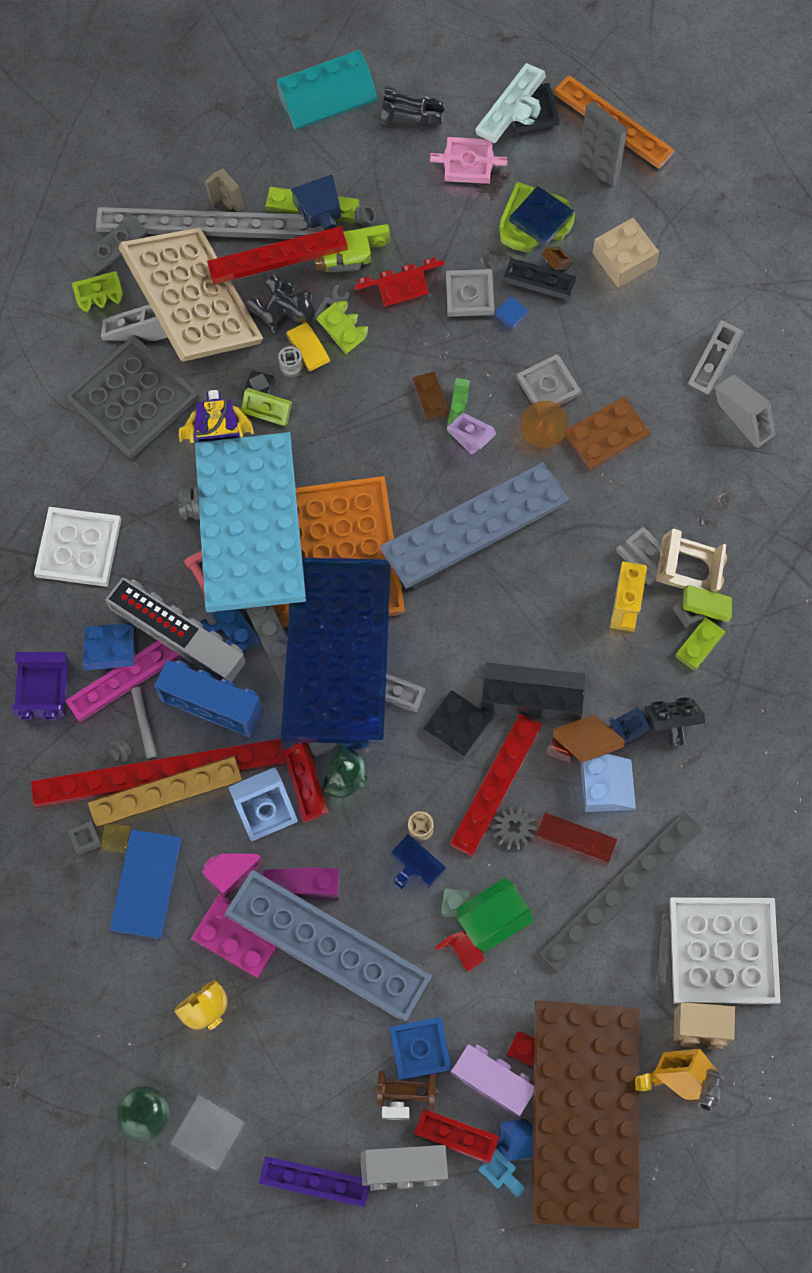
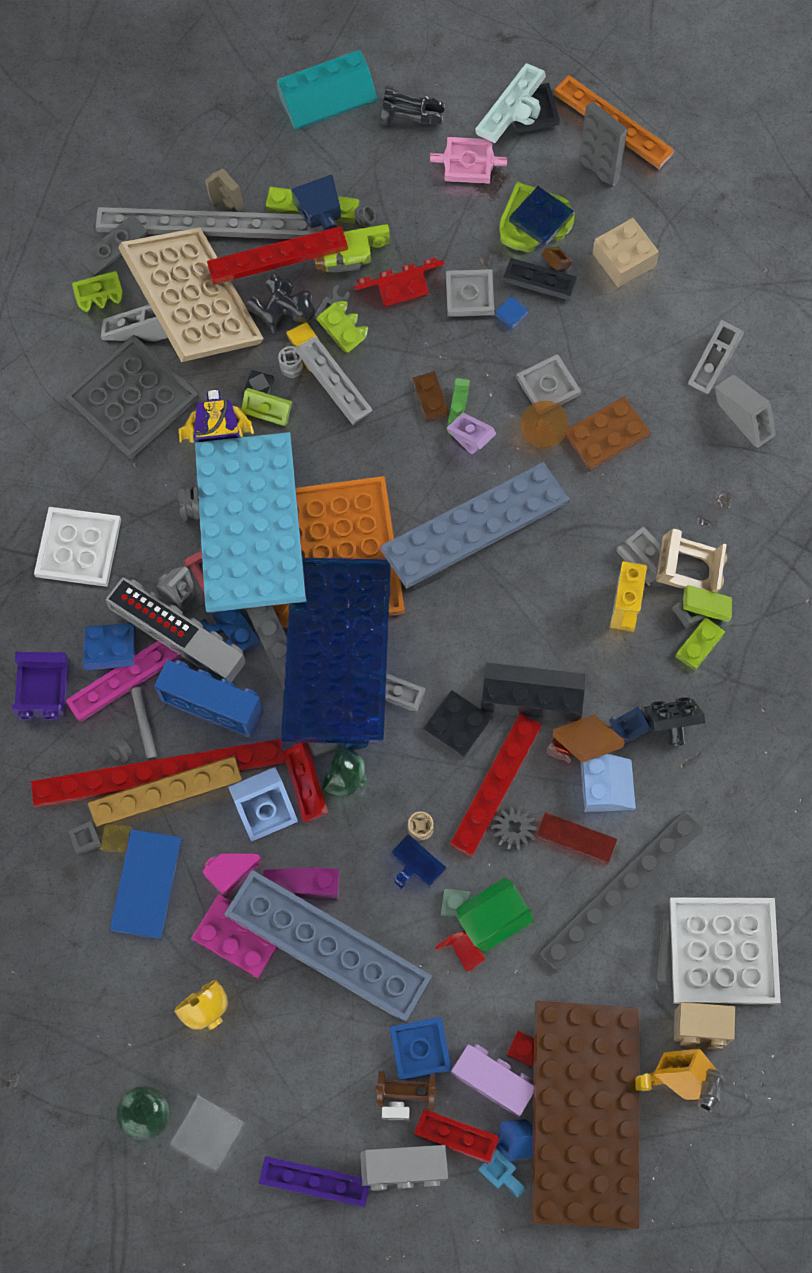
(177, 588): none -> light grey slope
(334, 380): none -> light grey plate

